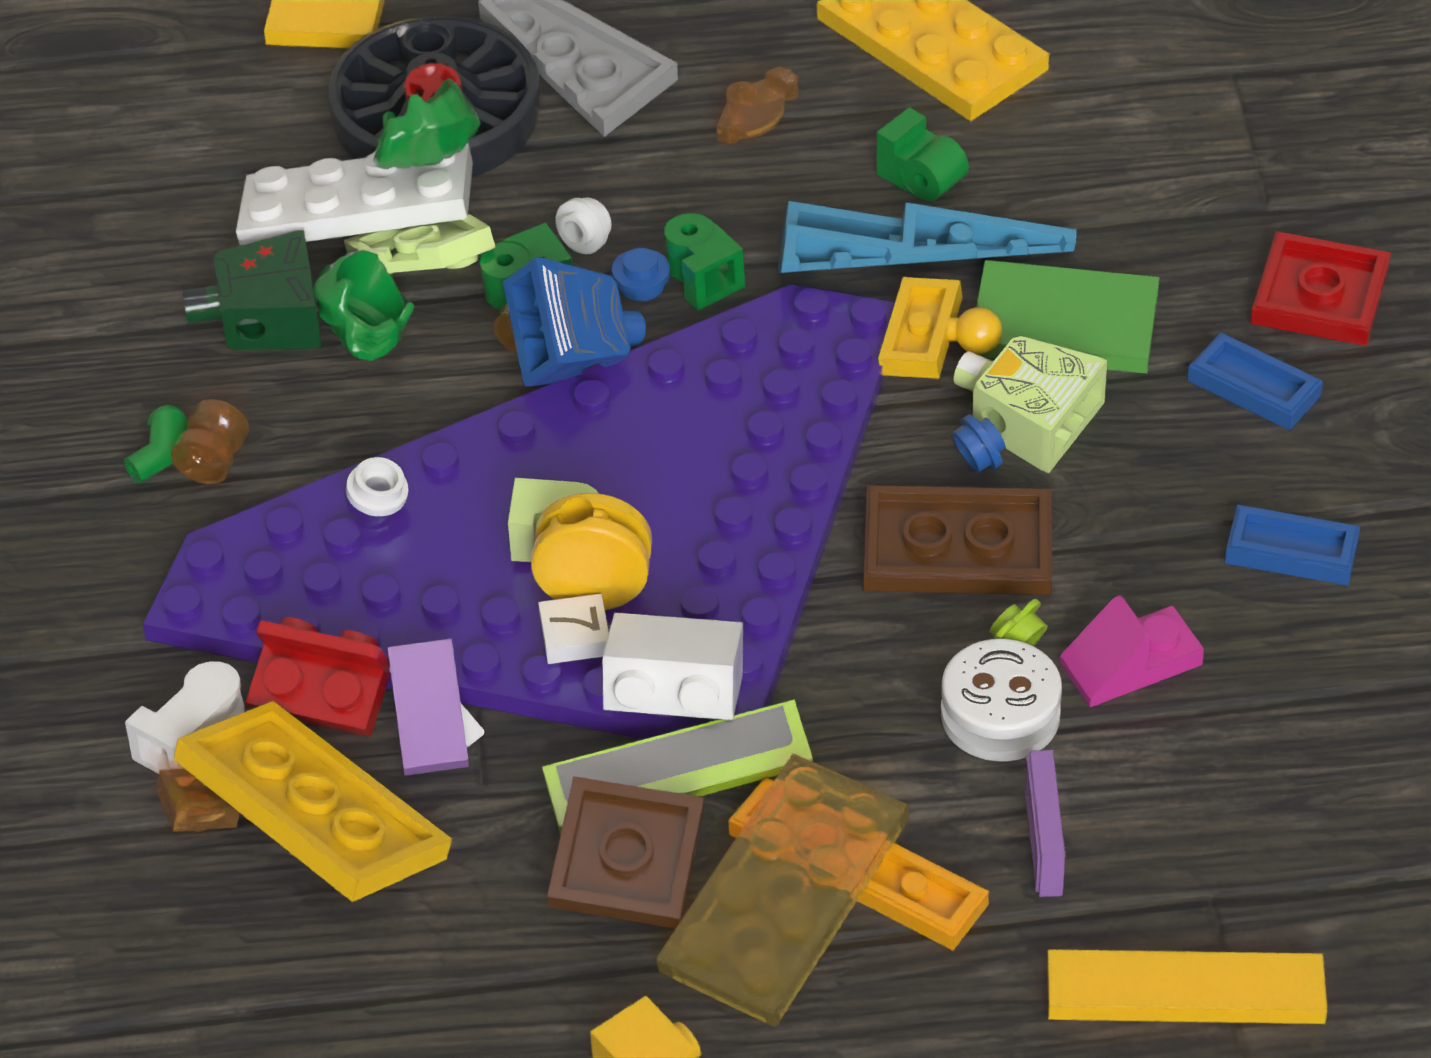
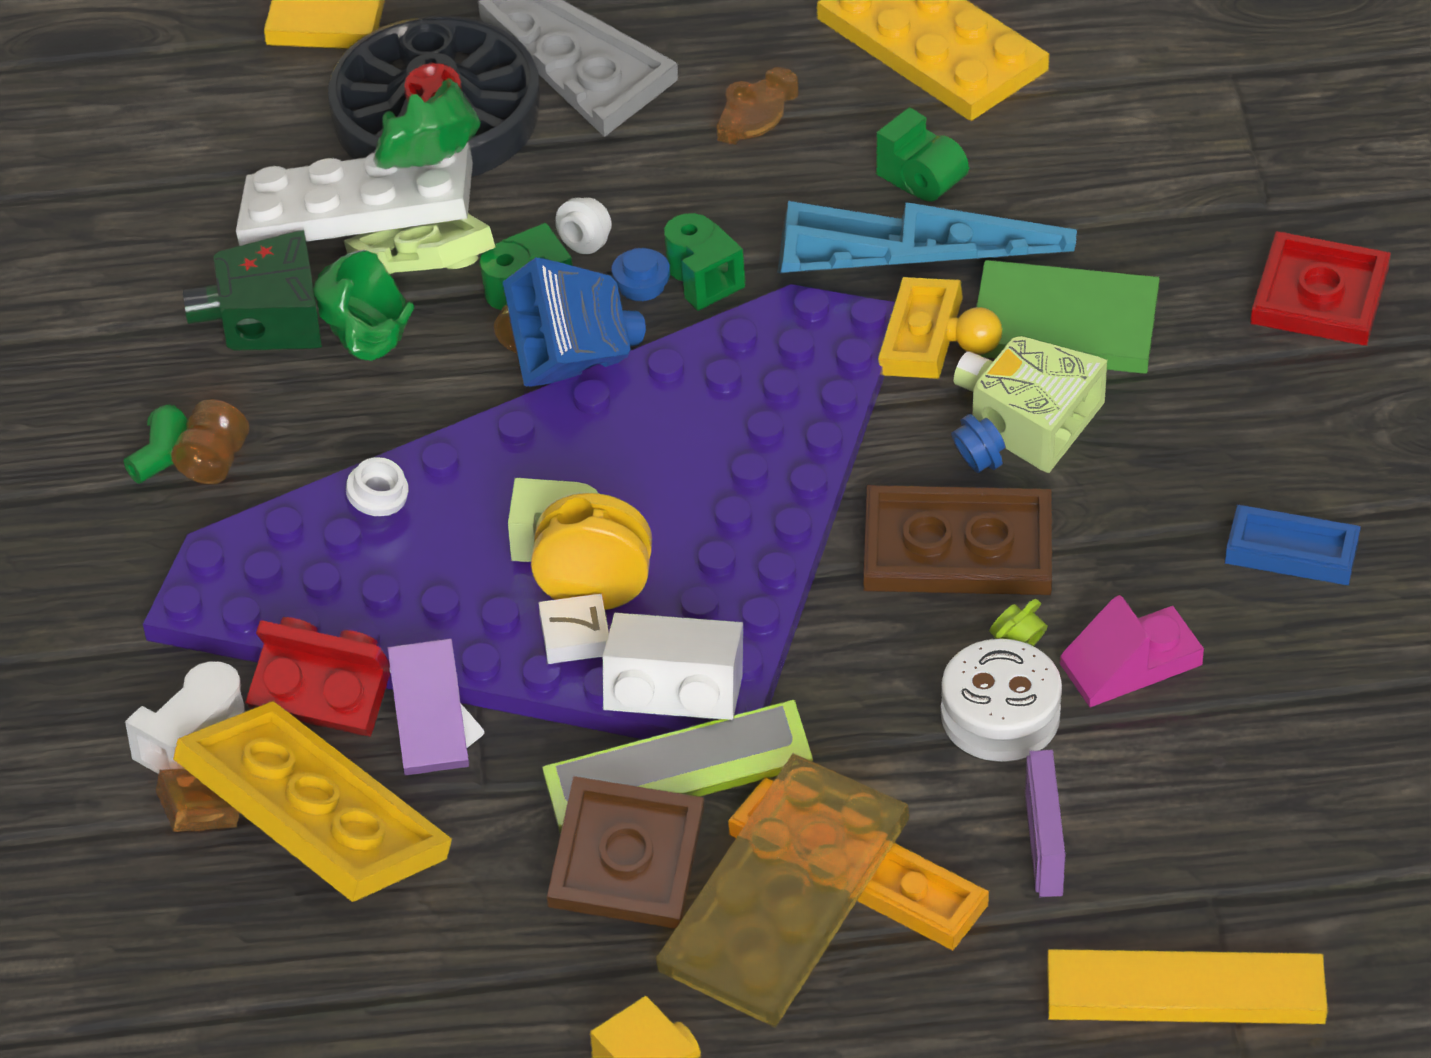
(1255, 381): blue tile -> none

